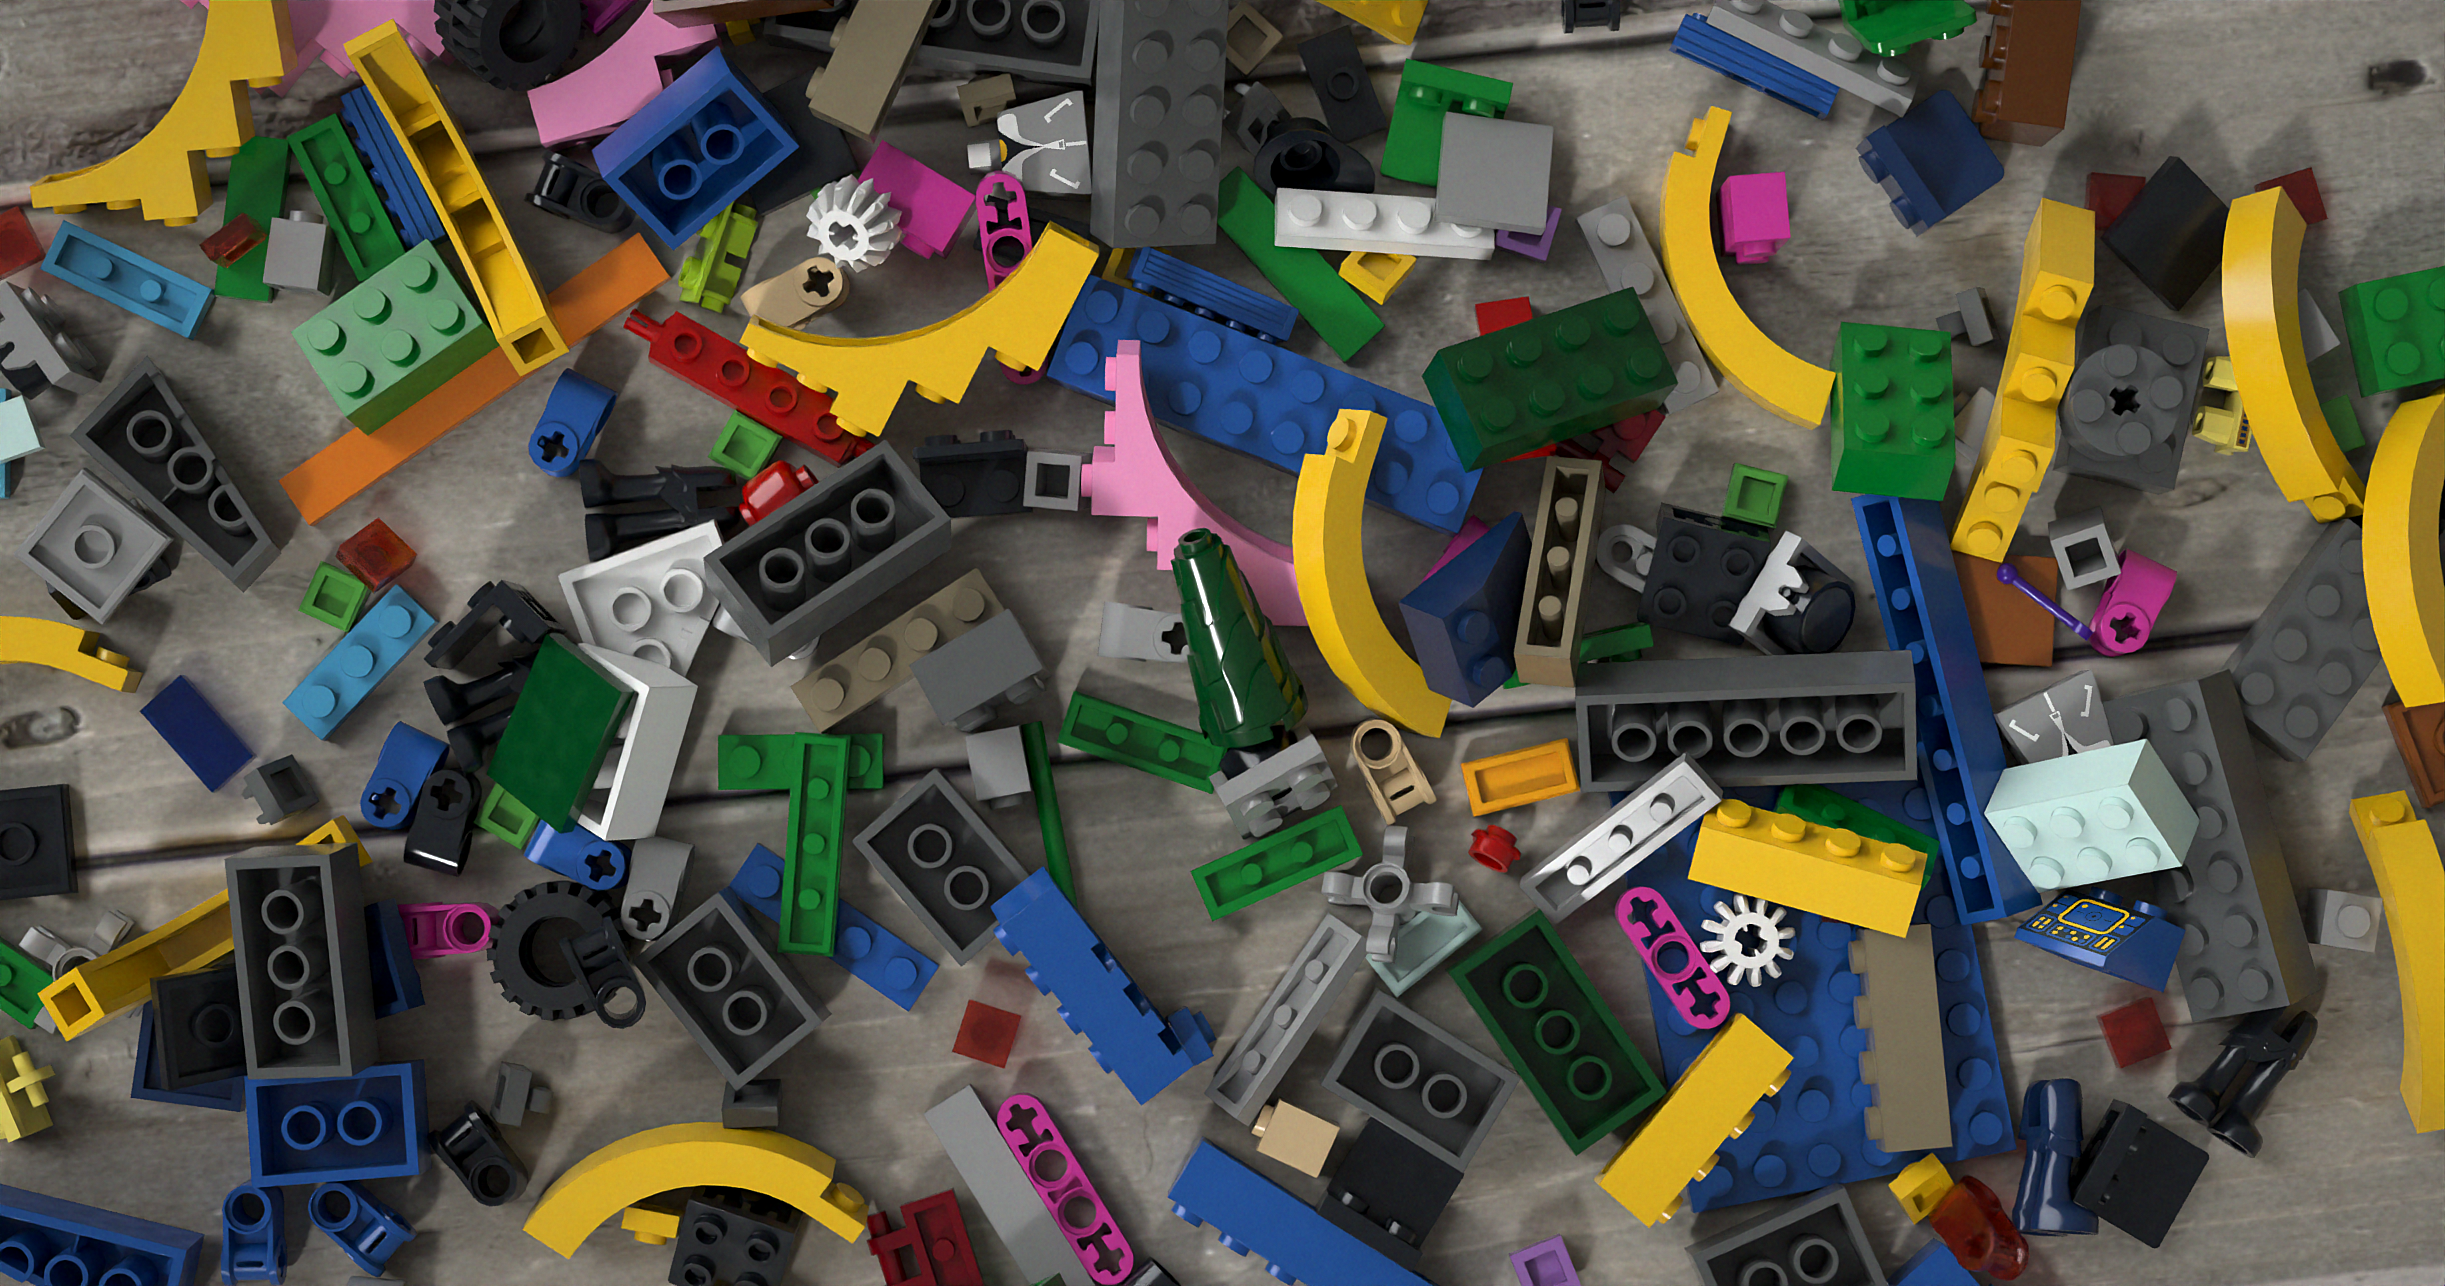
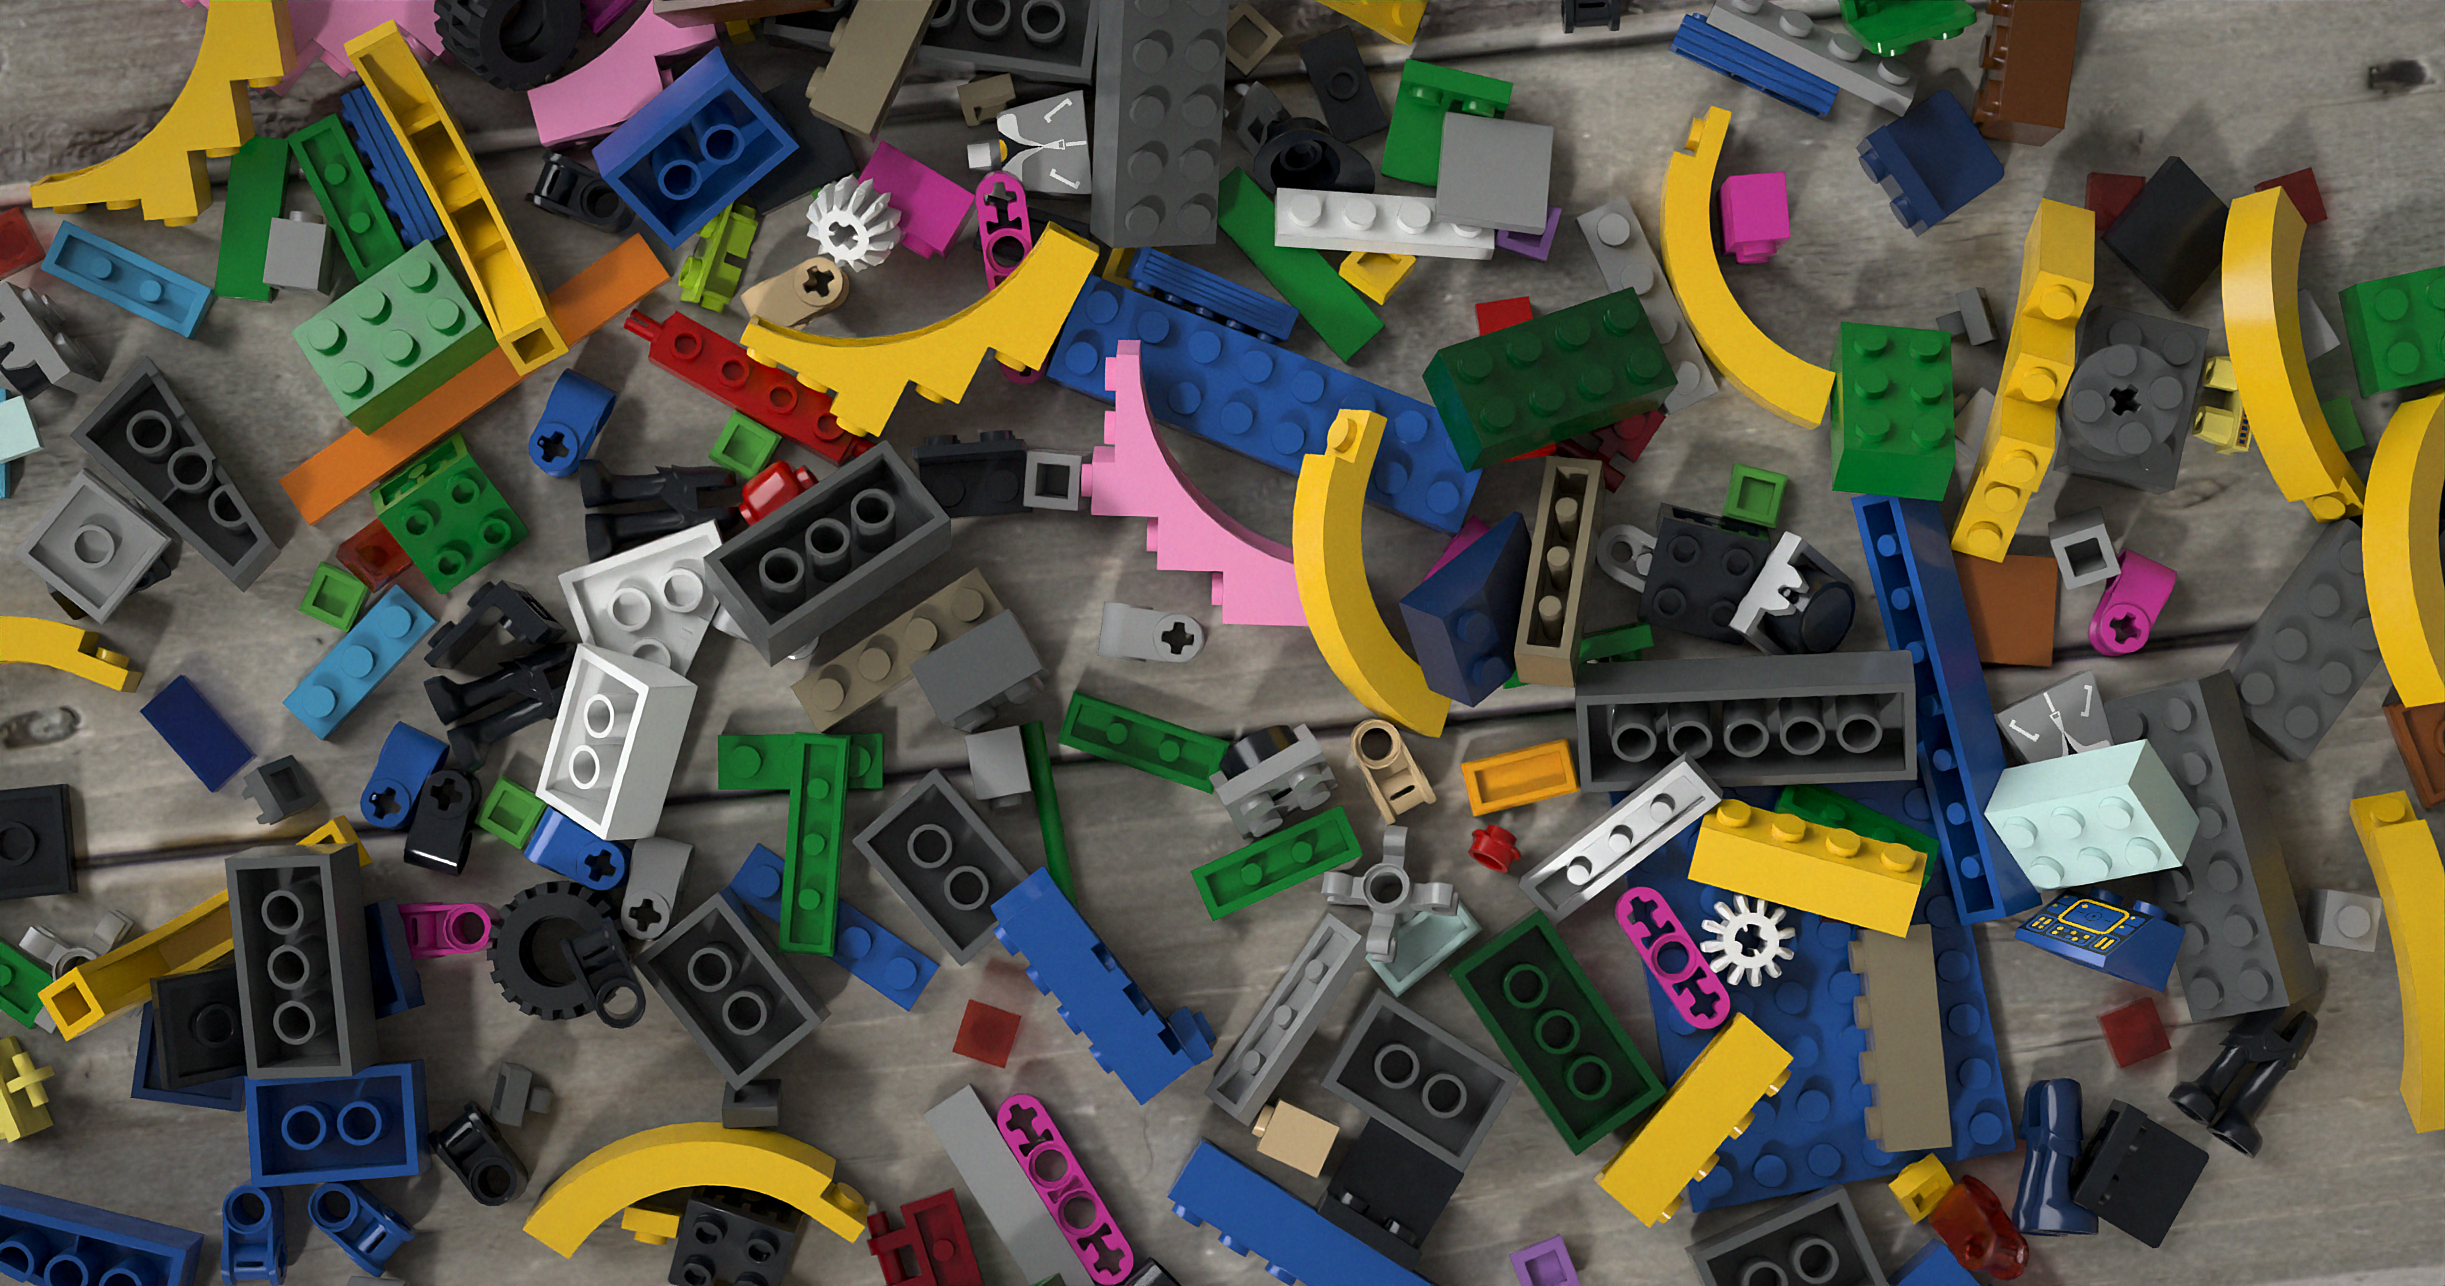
(233, 240): clear red tile -> none
(448, 514): none -> green bracket
(560, 732): dark green tile -> none
(1233, 648): dark green cone -> none
(2008, 574): dark purple hinge -> none

